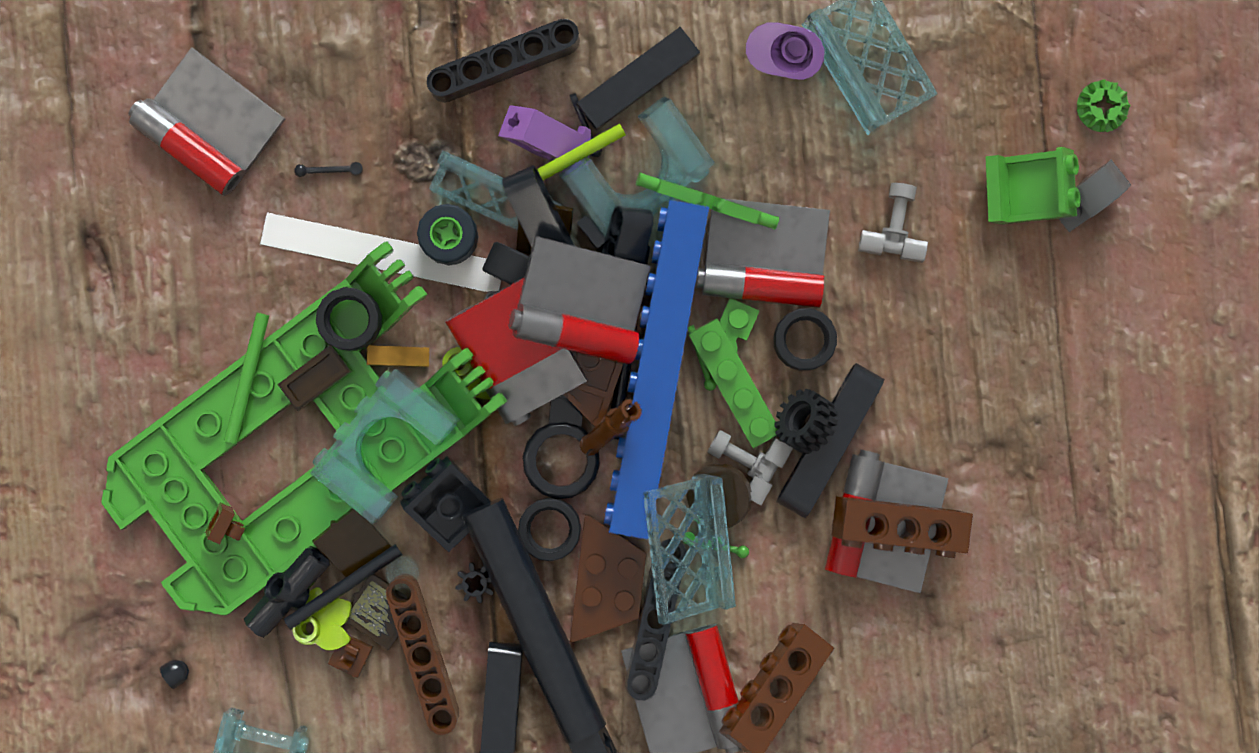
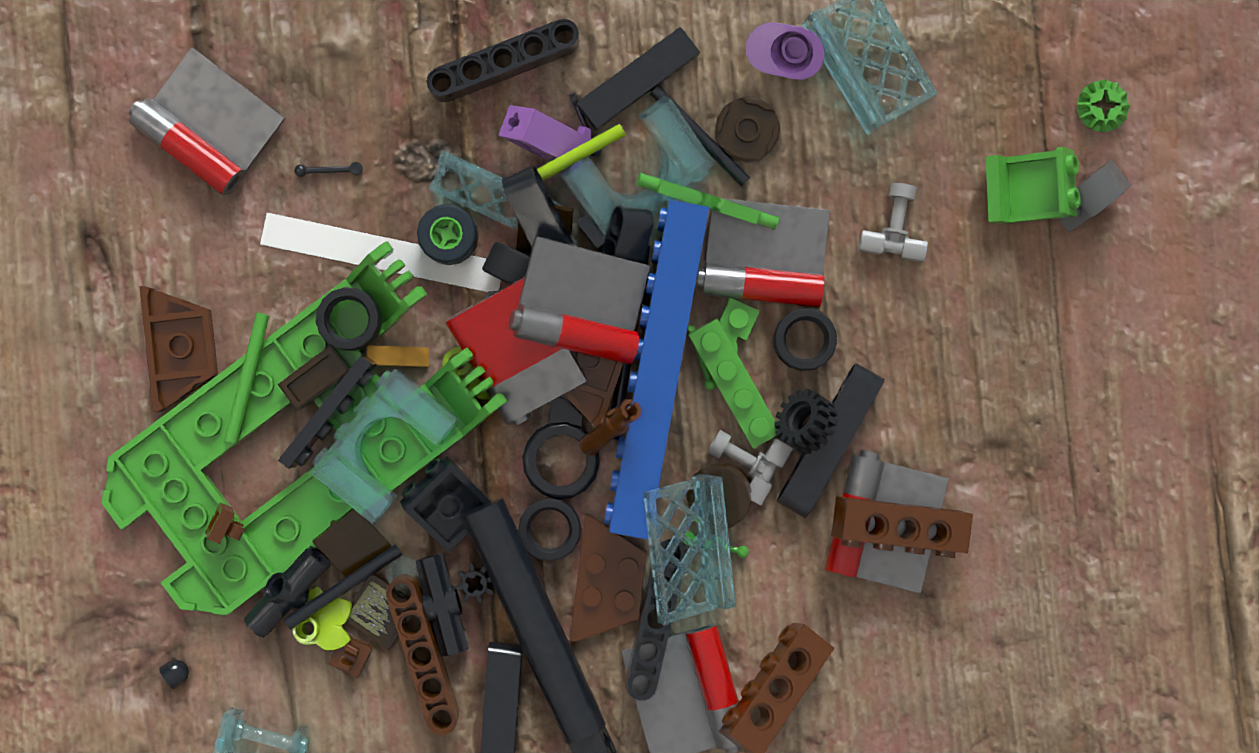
(177, 346): none -> reddish brown wing
(337, 402): none -> black plate
(442, 604): none -> black piece
(709, 144): none -> black bar
(747, 129): none -> dark brown tile

